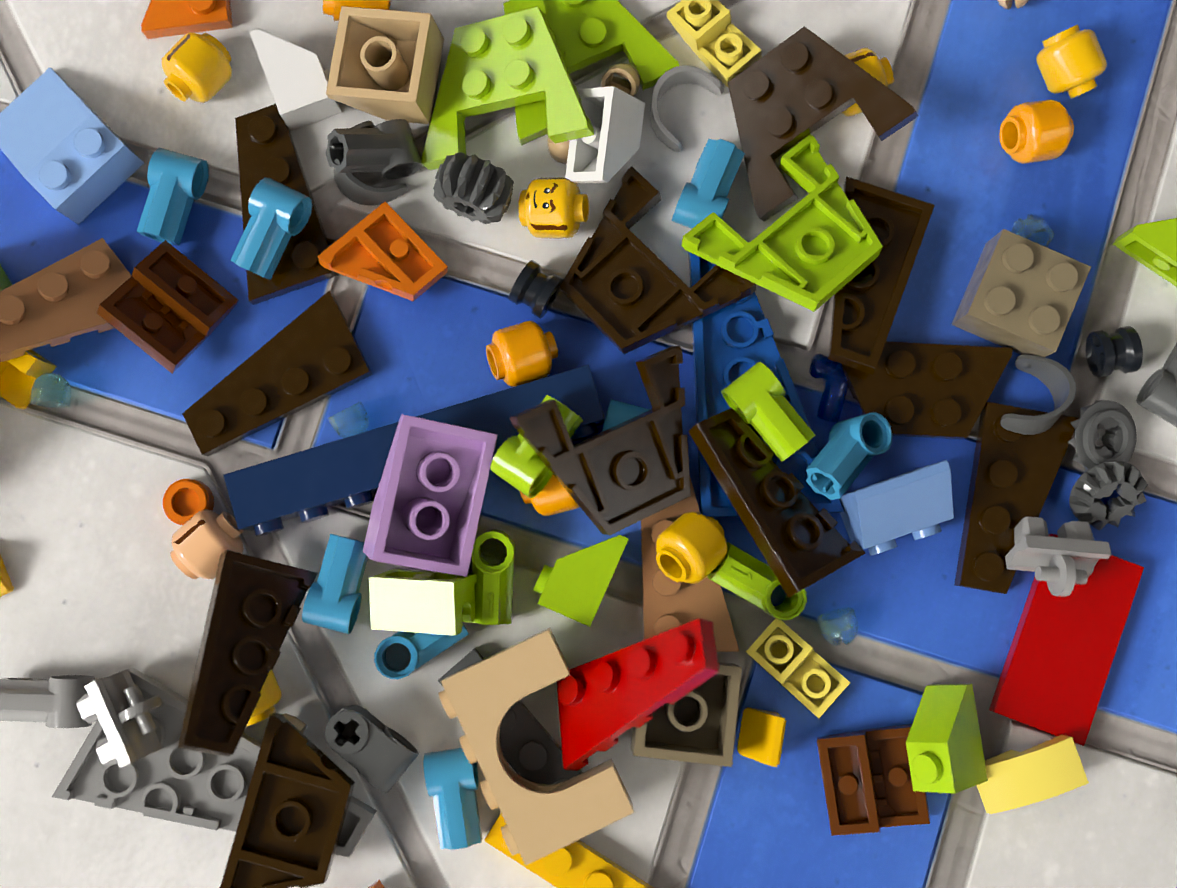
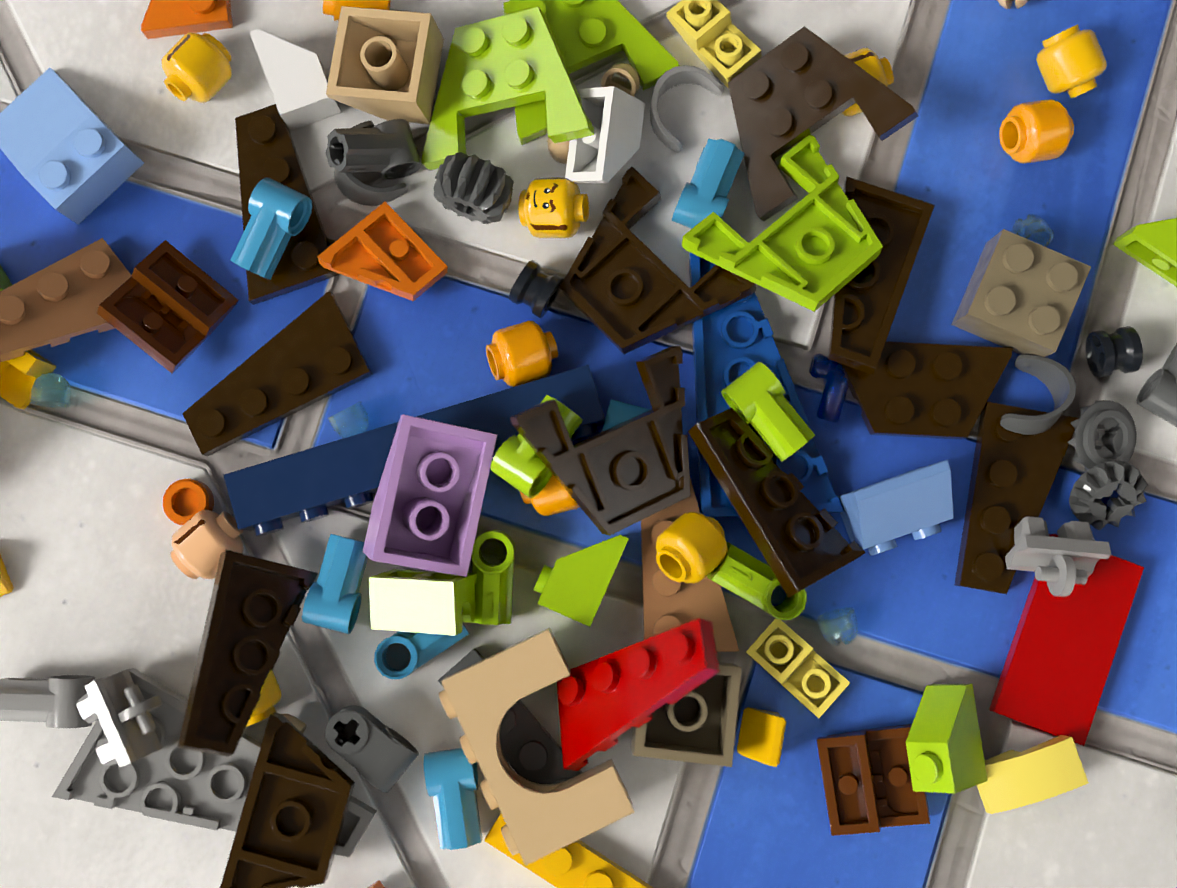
(174, 185): dark azure piece -> none
(847, 453): dark azure piece -> none

